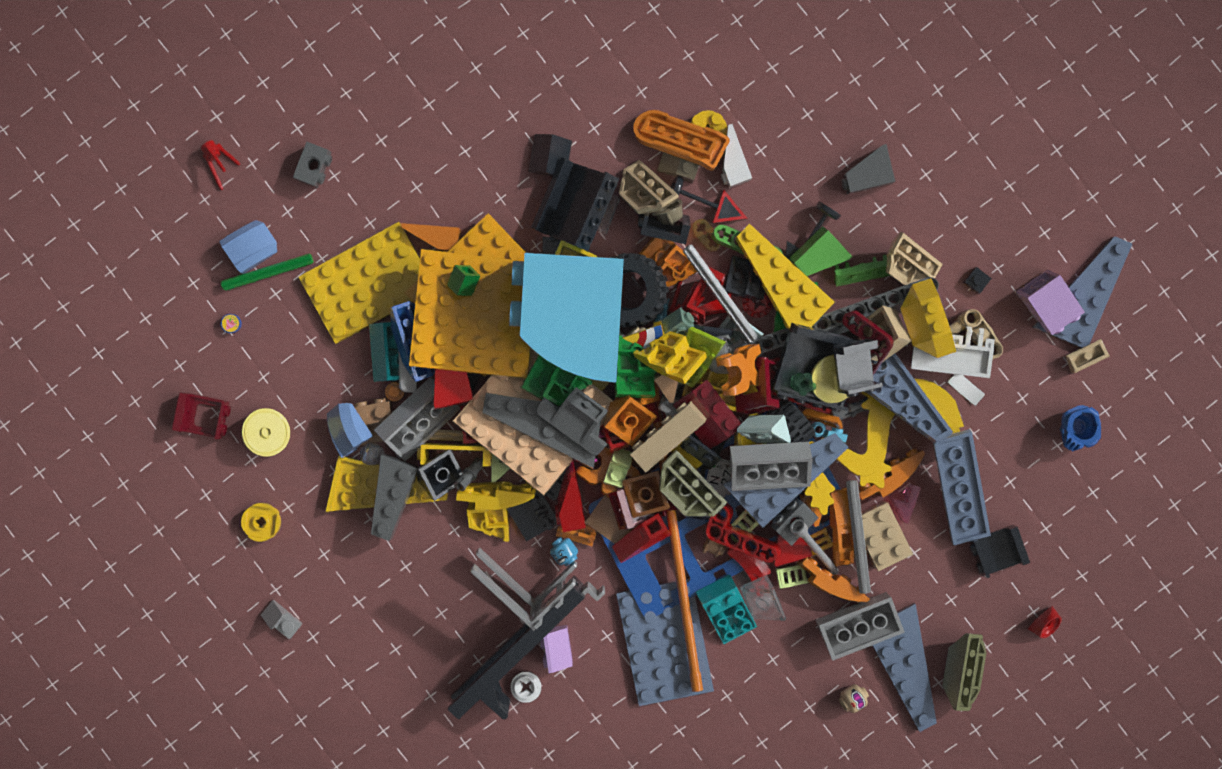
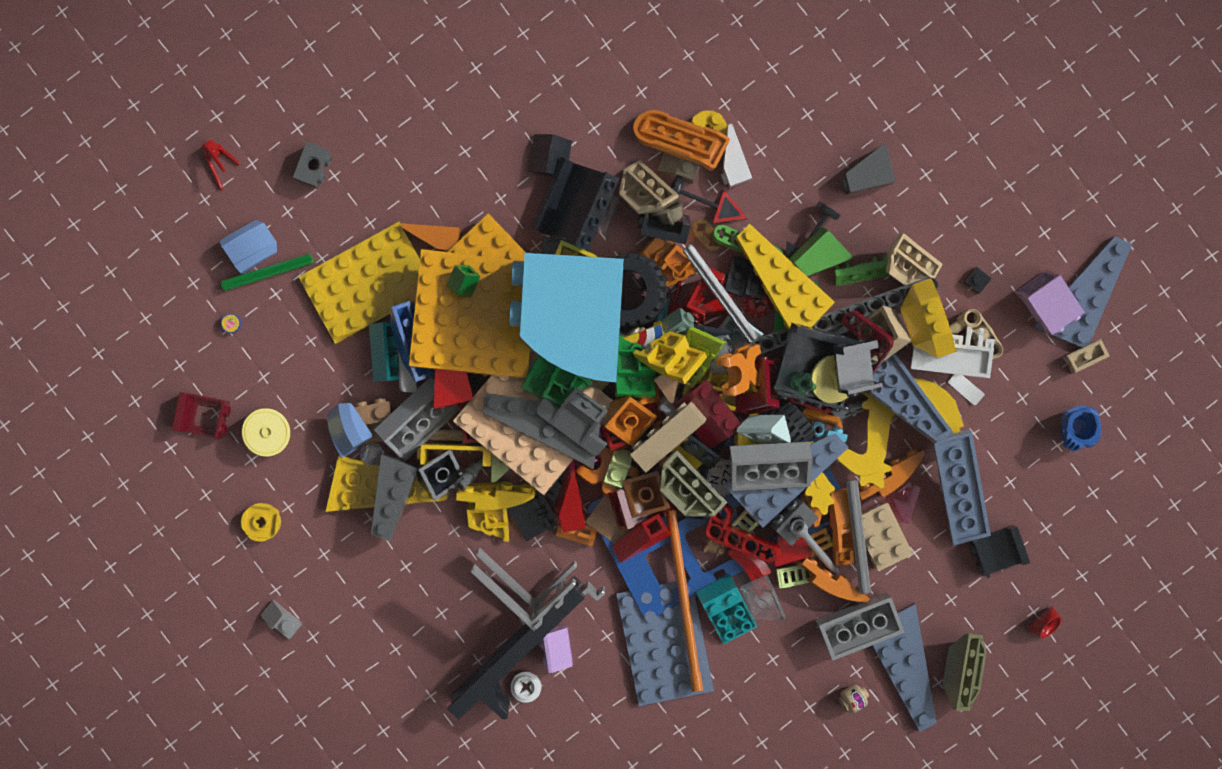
(393, 392): orange plate -> none
(564, 551): dark azure head -> none

